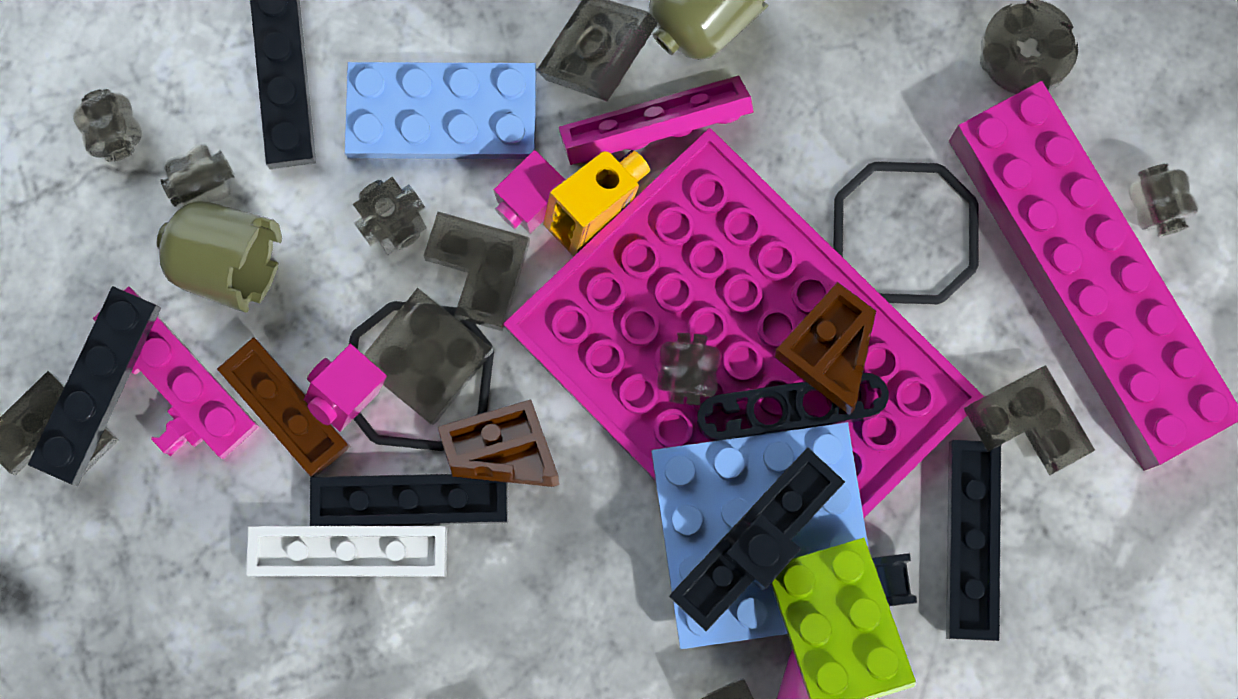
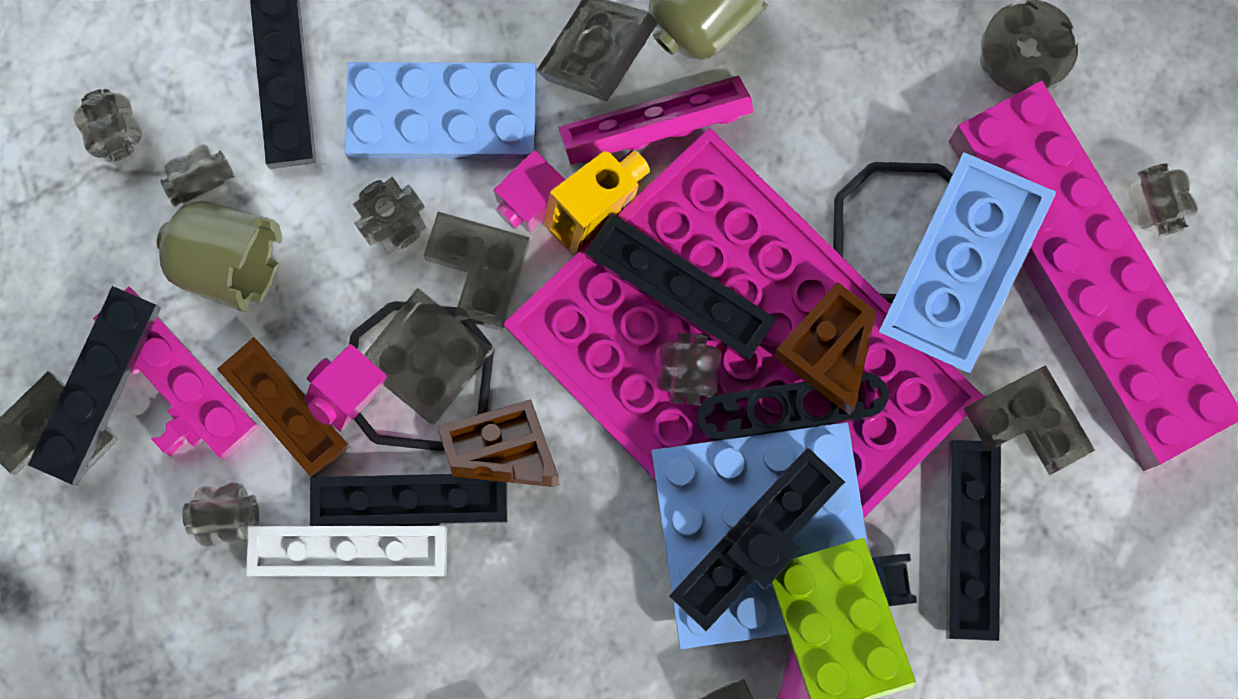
(220, 514): none -> clear smoke piece
(680, 287): none -> black plate
(967, 262): none -> light blue plate

